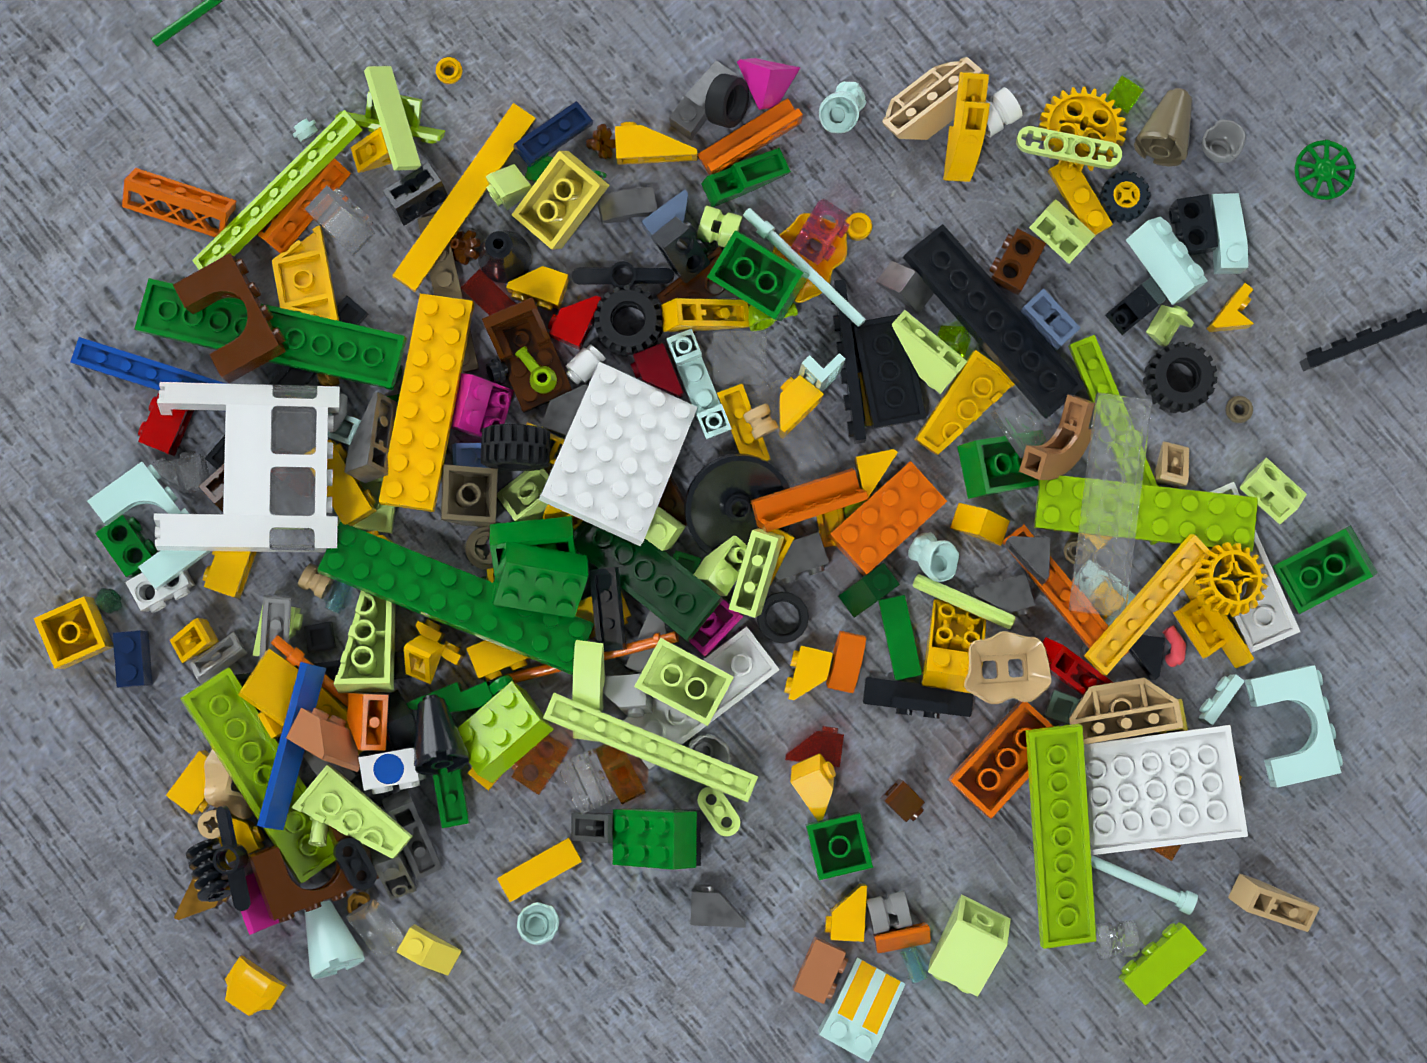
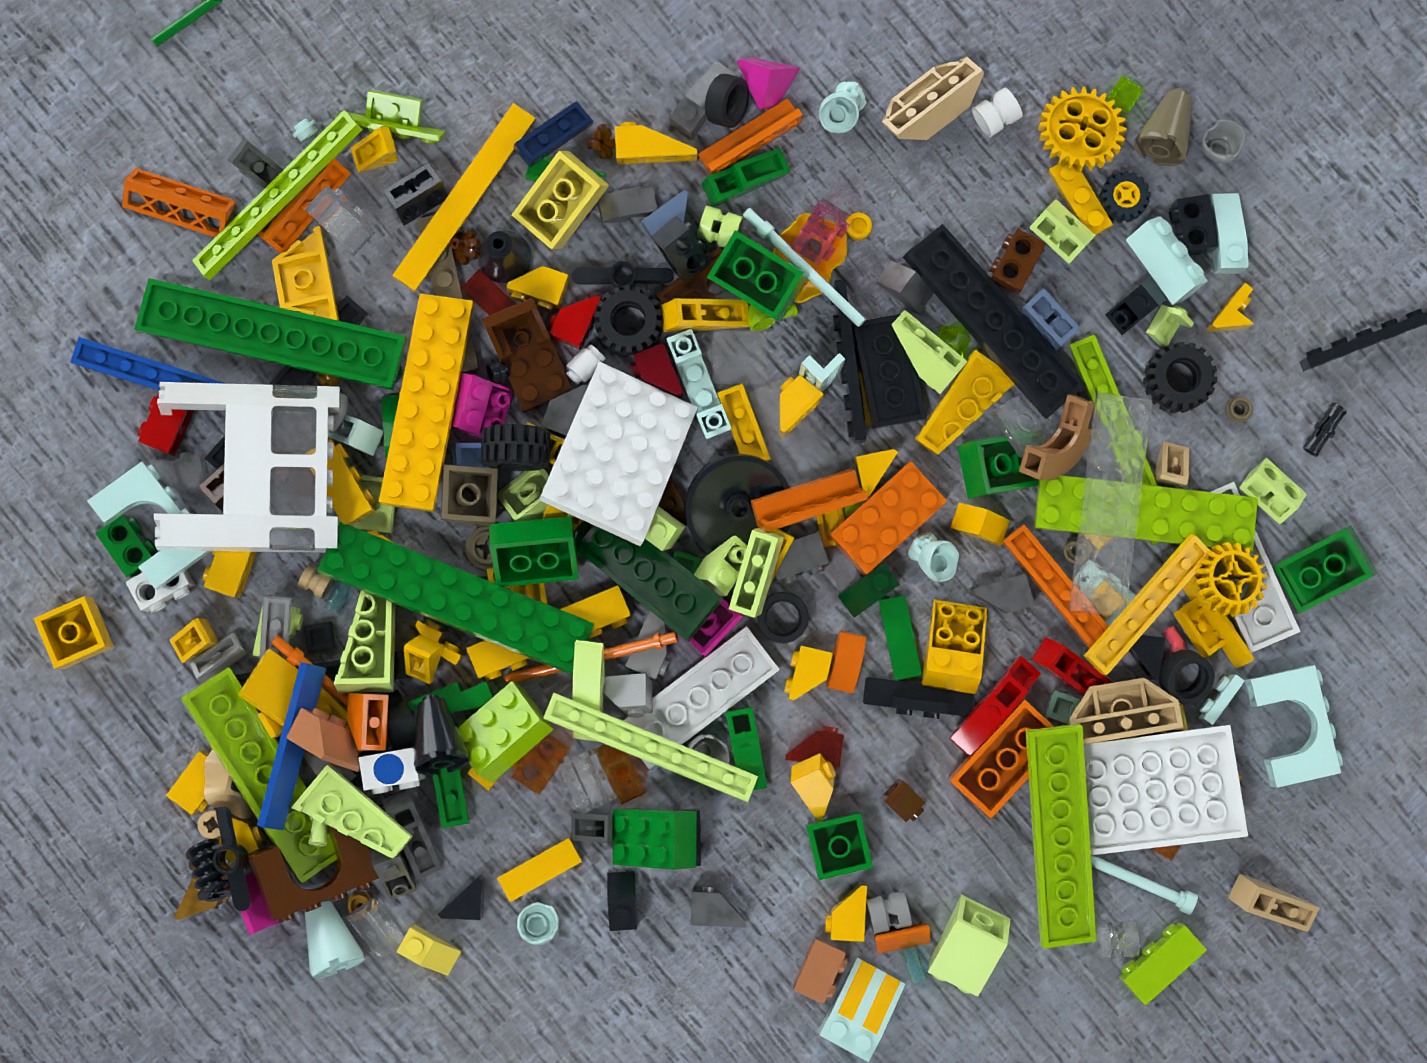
(108, 600): clear green plate -> none
(132, 659): dark blue brick -> none
(252, 987): yellow slope -> none
(254, 164): none -> dark grey slope
(259, 340): reddish brown arch -> none
(355, 862): black plate -> none
(371, 442): flat silver slope -> none
(392, 118): yellowish green tile -> none
(445, 63): yellow plate -> none
(468, 903): none -> black slope
(499, 684): green piece -> none
(507, 186): yellowish green slope -> none
(536, 370): lime bar -> none
(540, 579): green brick -> none
(608, 608): black plate -> none
(622, 901): none -> black slope
(684, 681): yellowish green slope -> none
(718, 810): yellowish green plate -> none
(746, 744): none -> green slope
(761, 421): tan wheel -> none
(964, 601): yellowish green axle -> none
(969, 127): yellow slope -> none
(995, 706): none -> red slope
(1001, 649): tan piece -> none
(1032, 554): flat silver slope -> none
(1068, 152): yellowish green beam -> none
(1200, 687): none -> black tyre
(1324, 429): none -> black pin
(1325, 169): green wheel -> none

